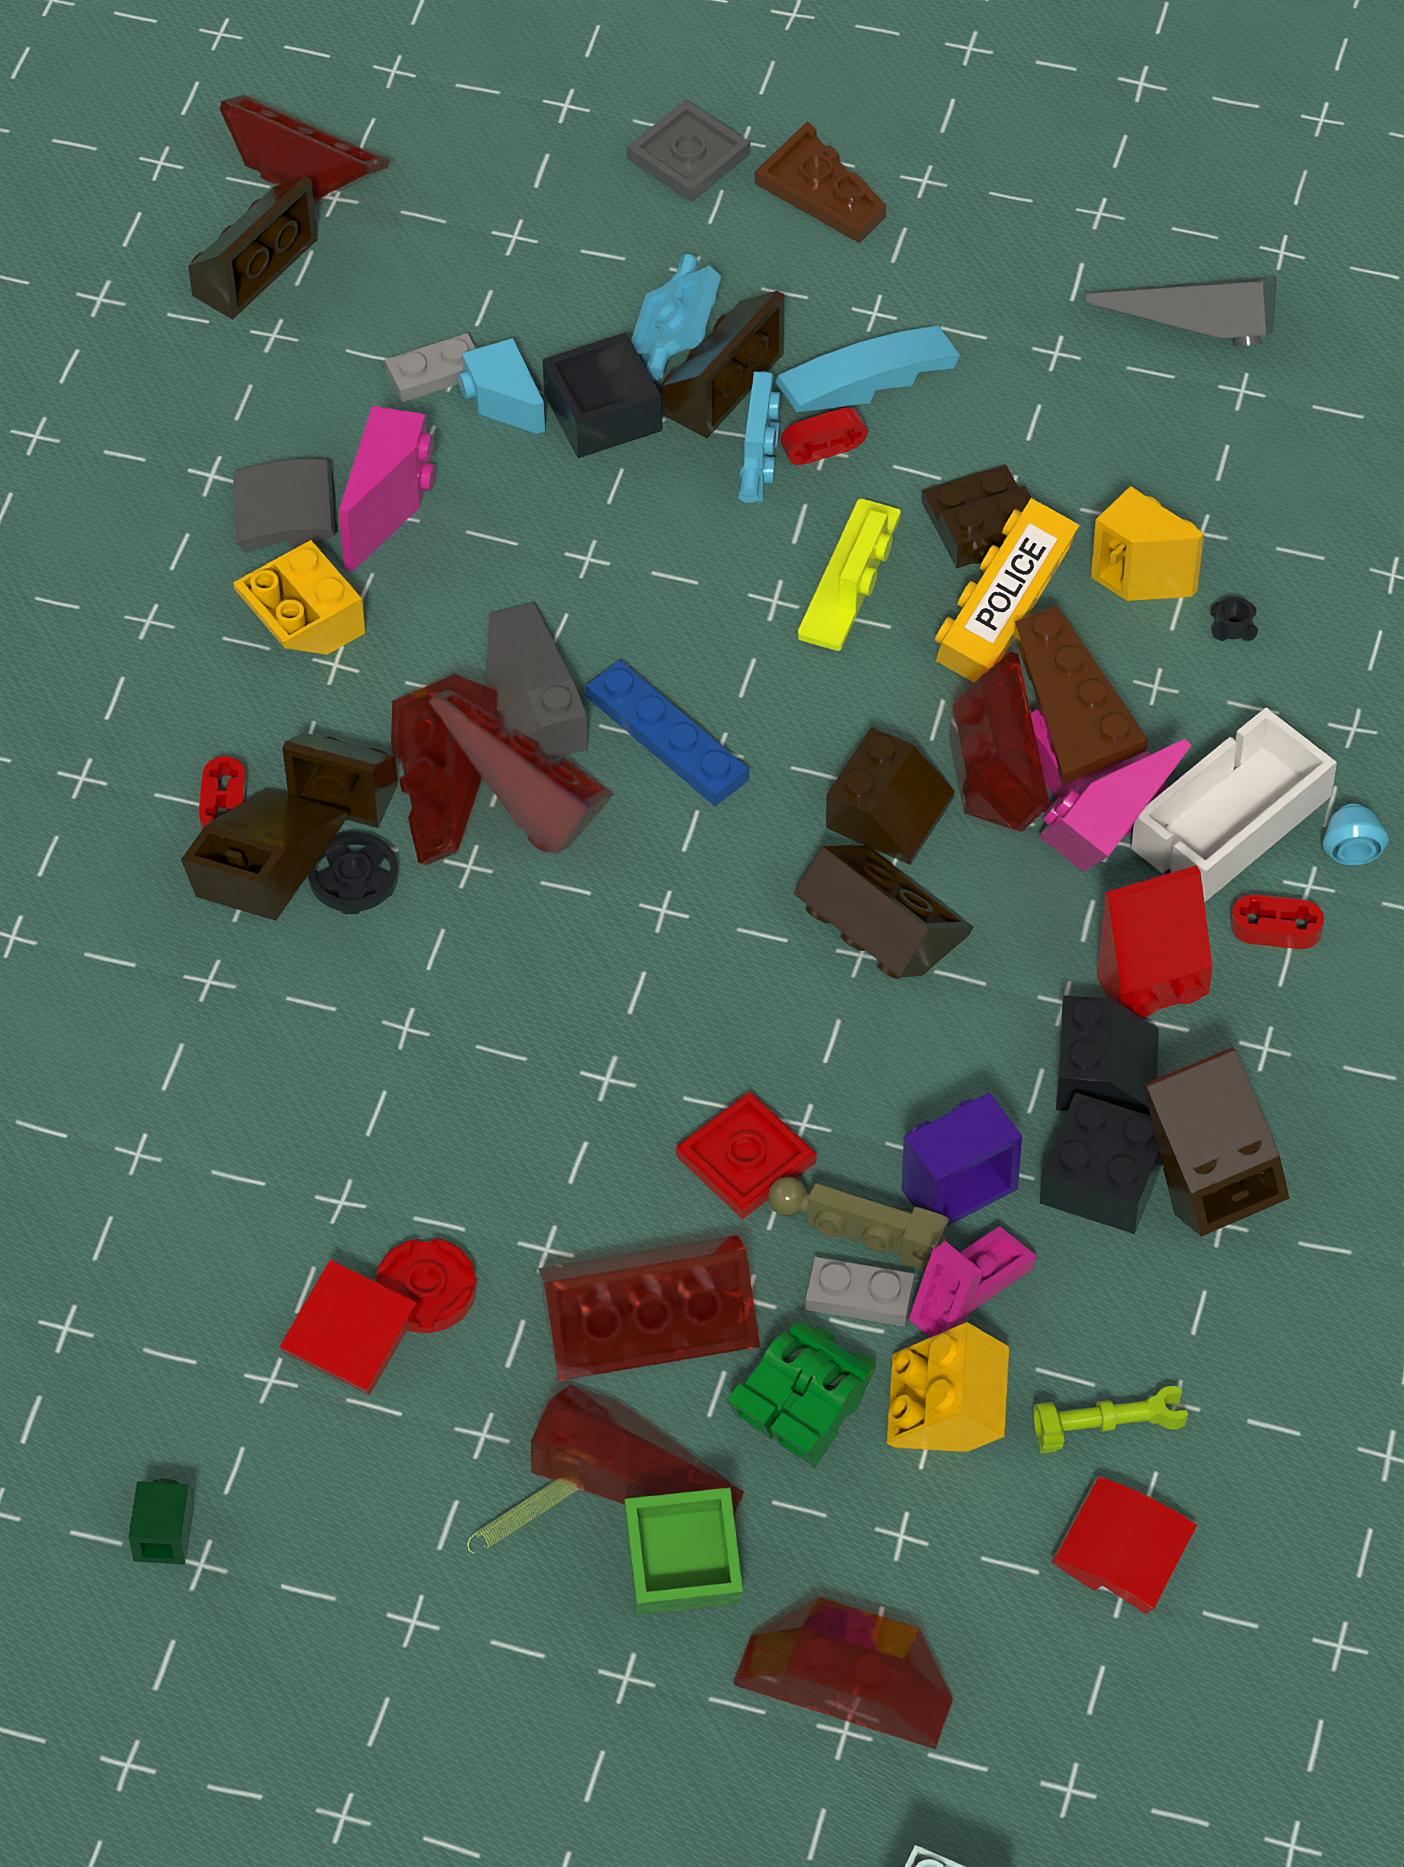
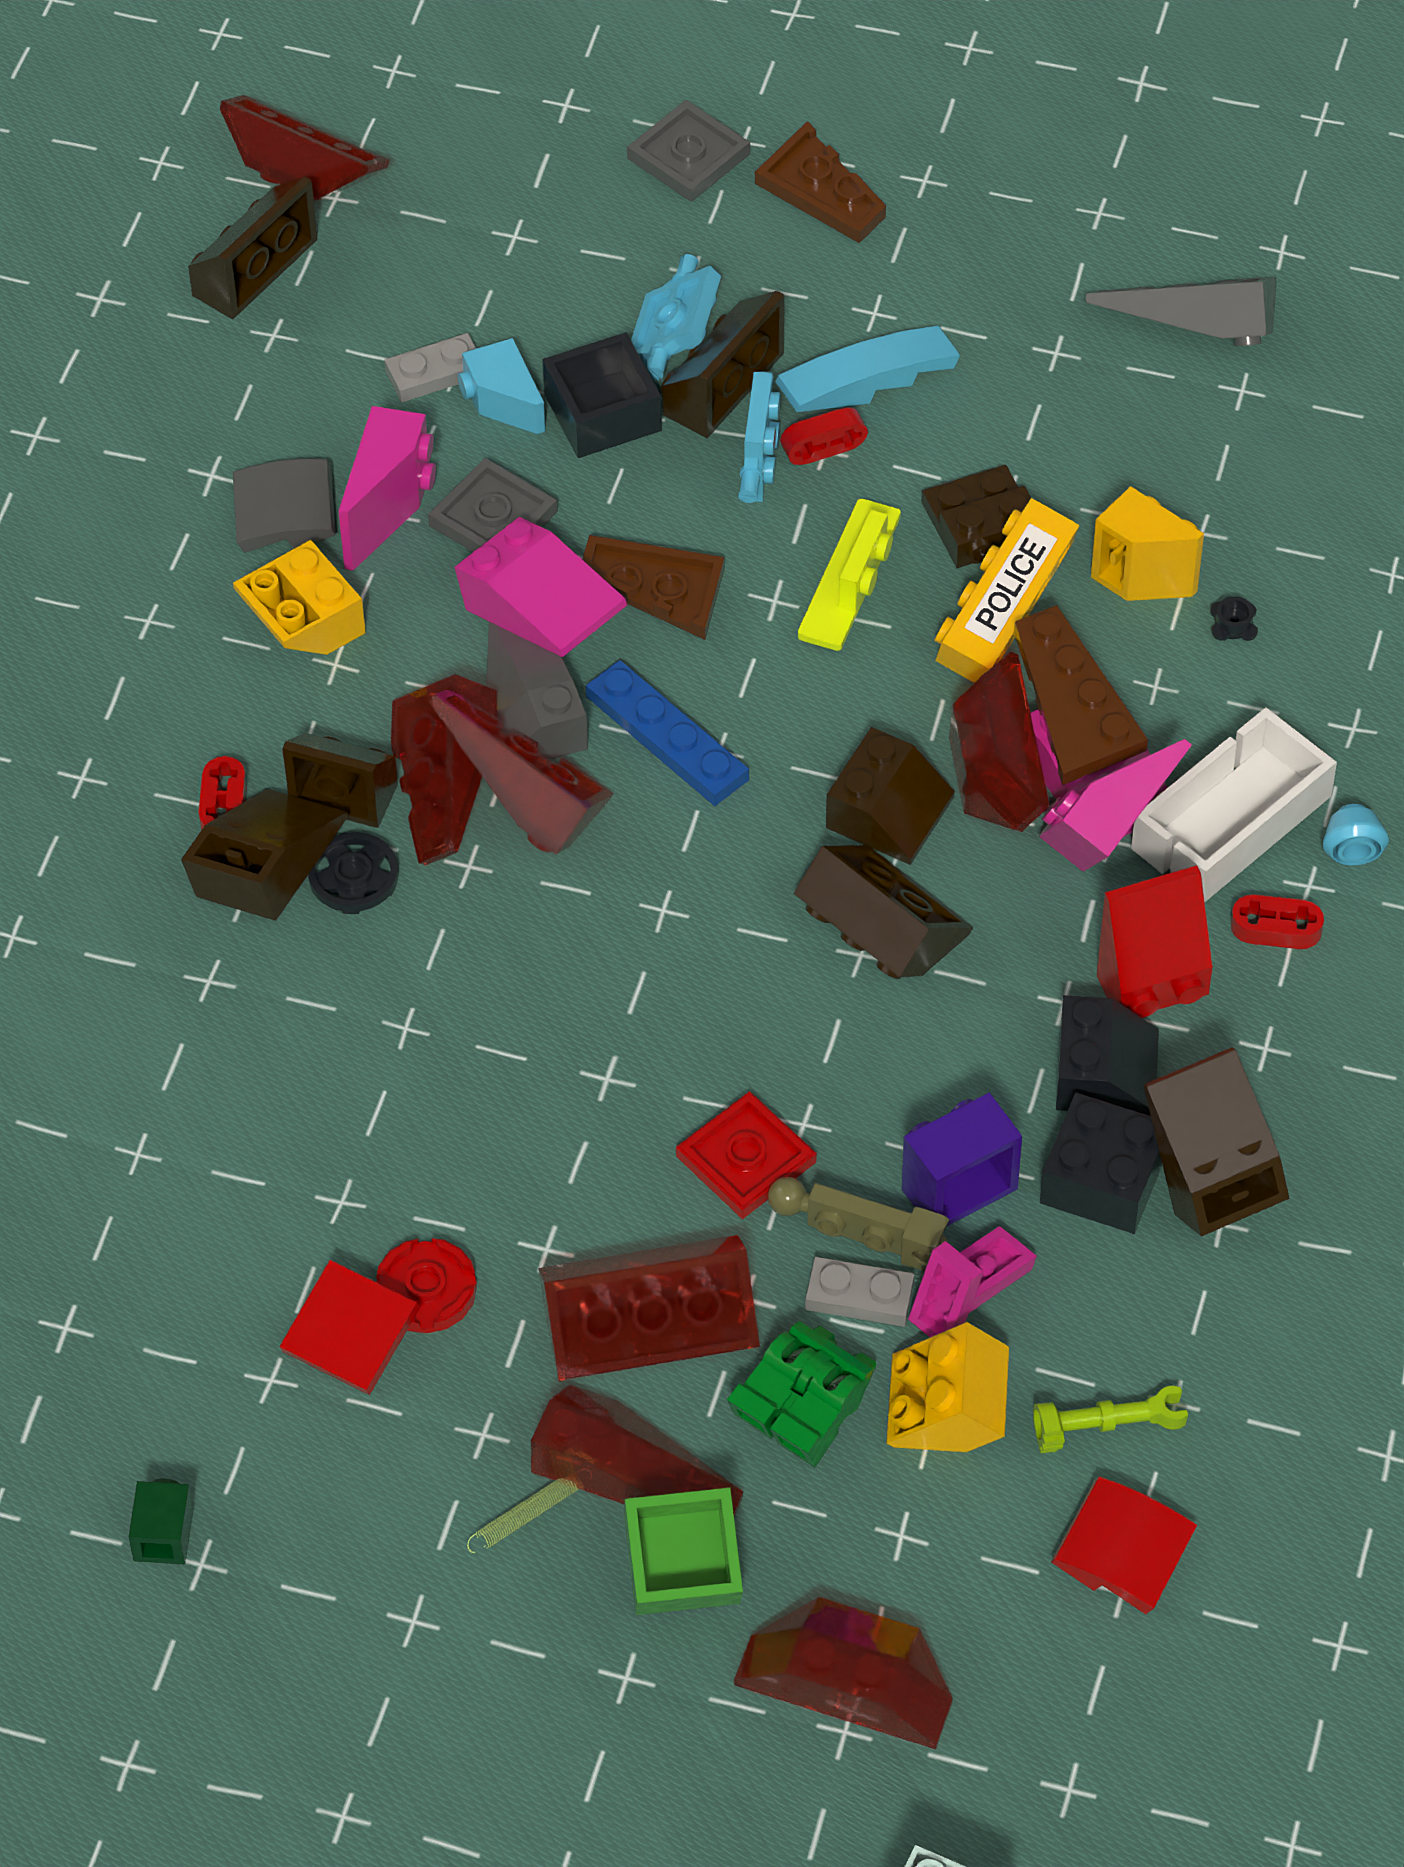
(487, 503): none -> dark grey plate
(536, 588): none -> dark pink slope
(660, 580): none -> reddish brown wing

